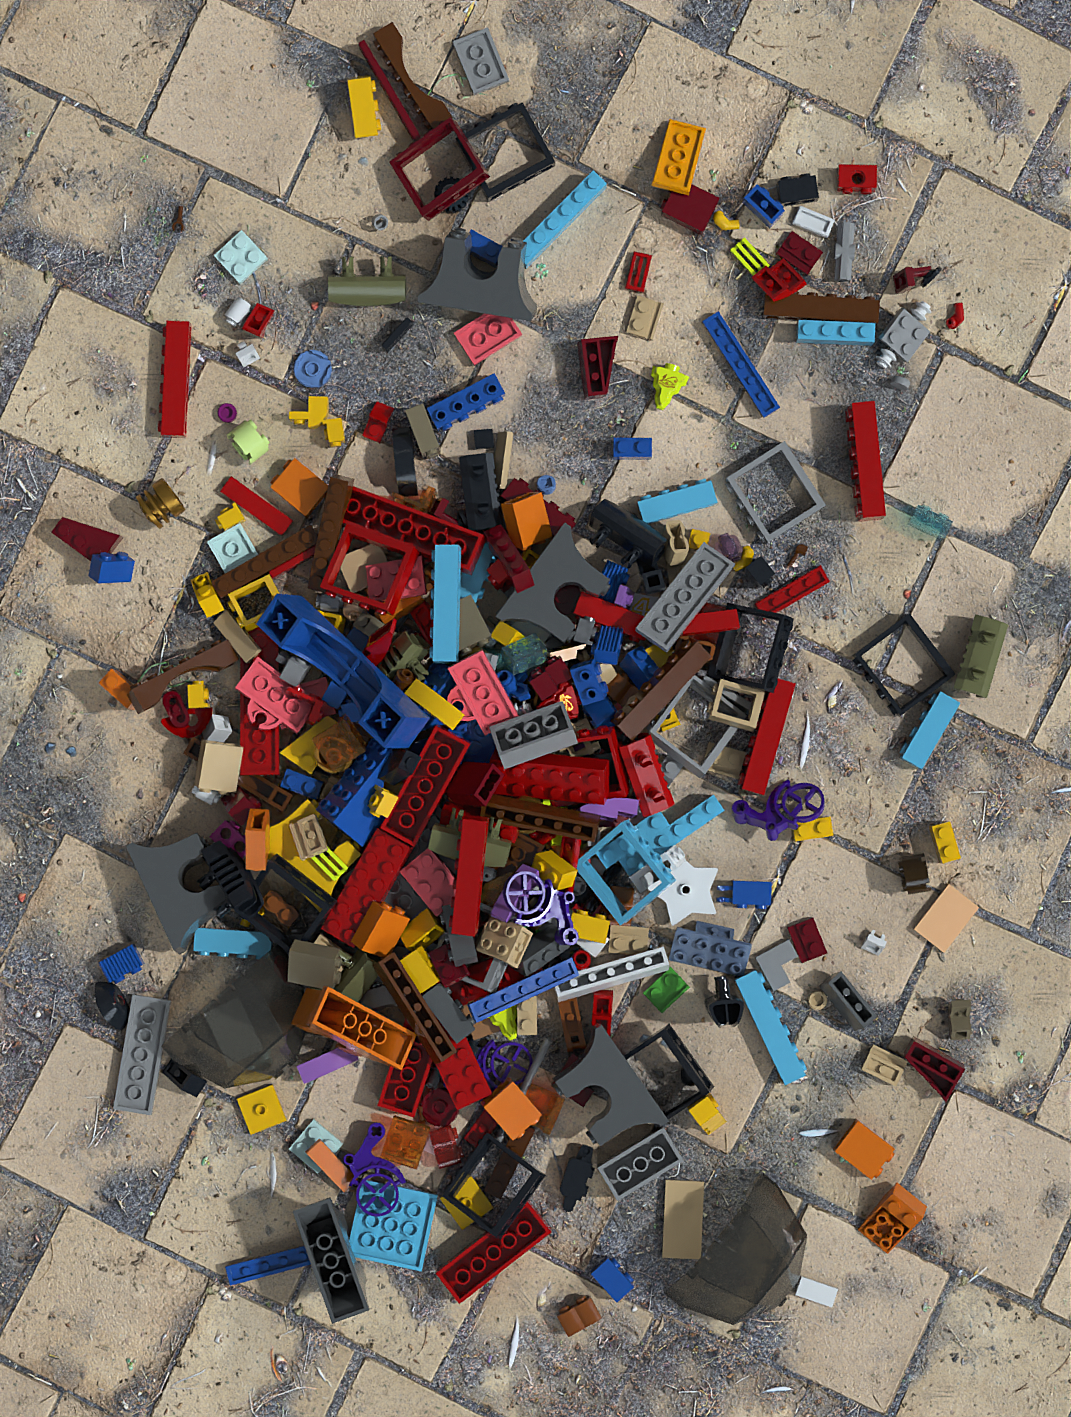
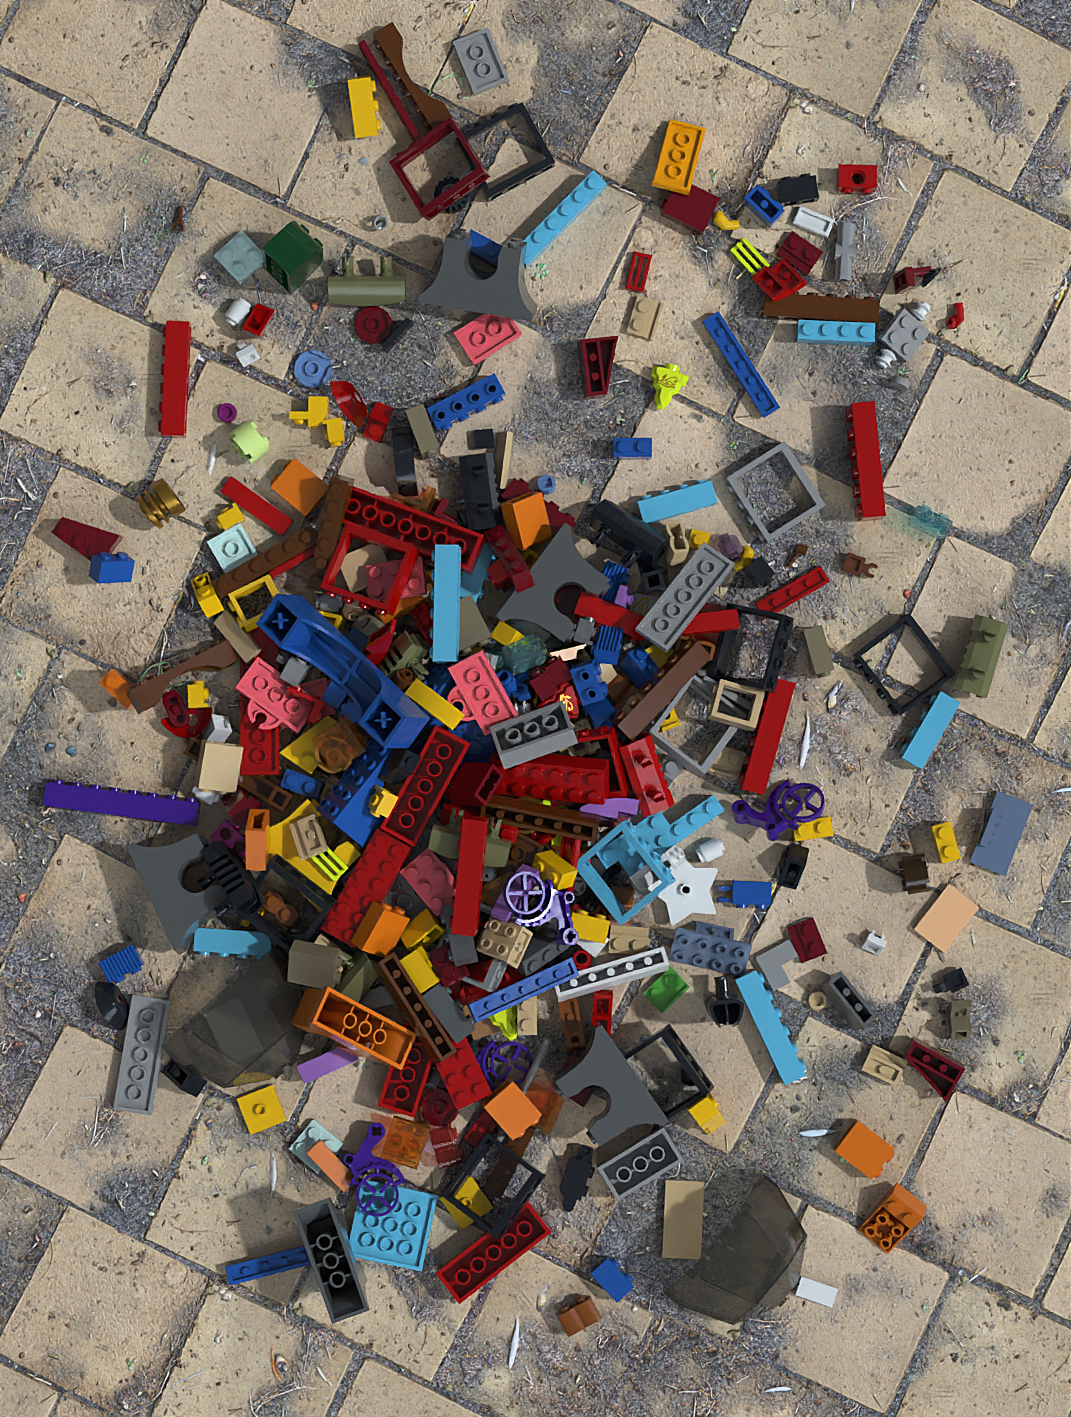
(122, 804): none -> dark purple brick
(292, 256): none -> dark green brick
(344, 395): none -> red piece
(373, 325): none -> dark red tile
(710, 850): none -> white brick
(793, 866): none -> black slope
(817, 651): none -> dark tan brick
(855, 565): none -> copper plate
(953, 981): none -> black plate
(1001, 833): none -> sand blue bracket

